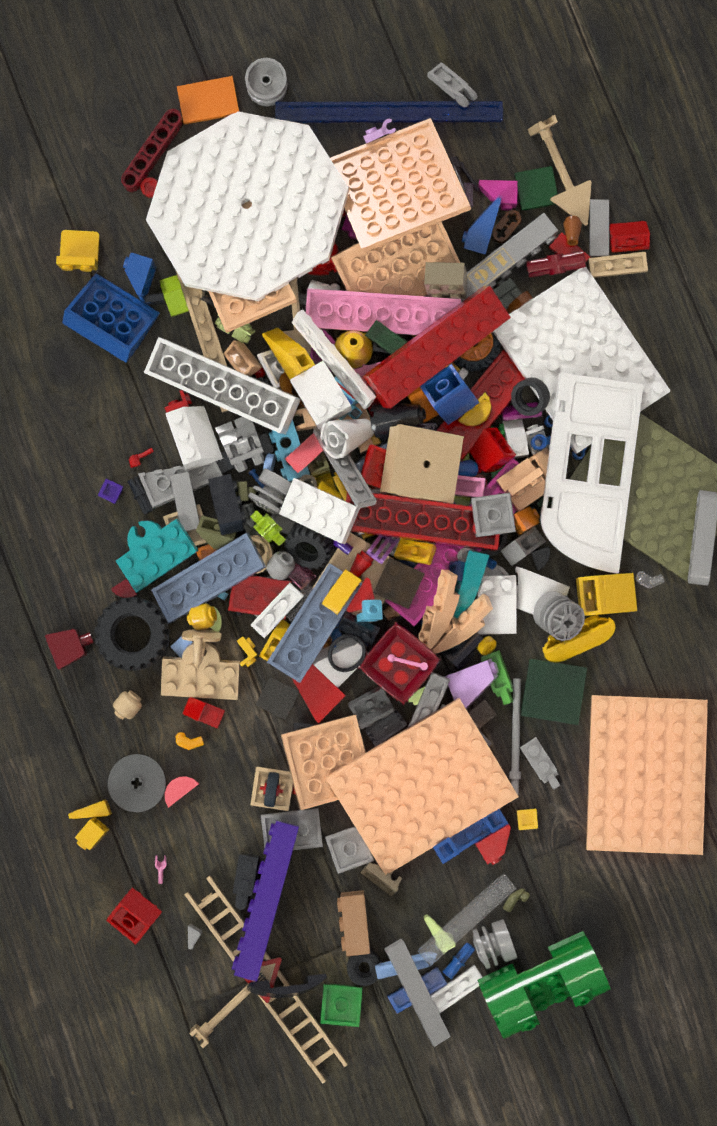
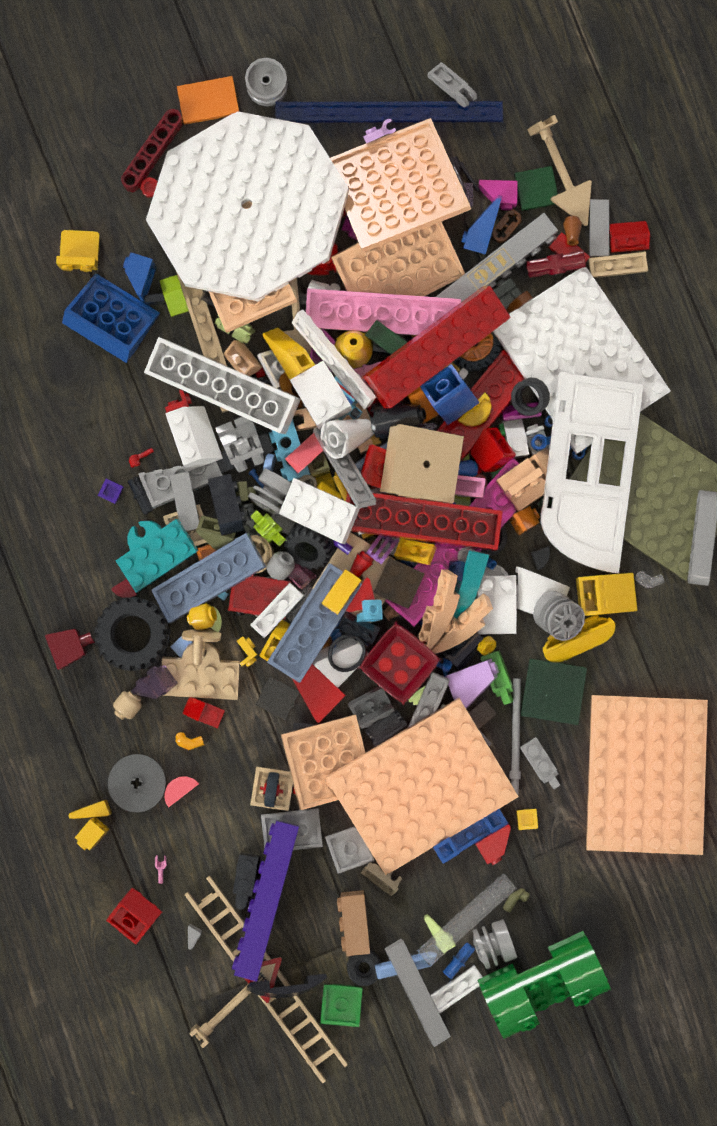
(156, 683): none -> clear purple slope
(423, 666): bright pink hinge -> none
(433, 981): blue tile -> none
(446, 280): dark tan brick -> none
(446, 666): none -> blue hand
(493, 515): light grey tile -> none
(523, 546): light grey slope -> none

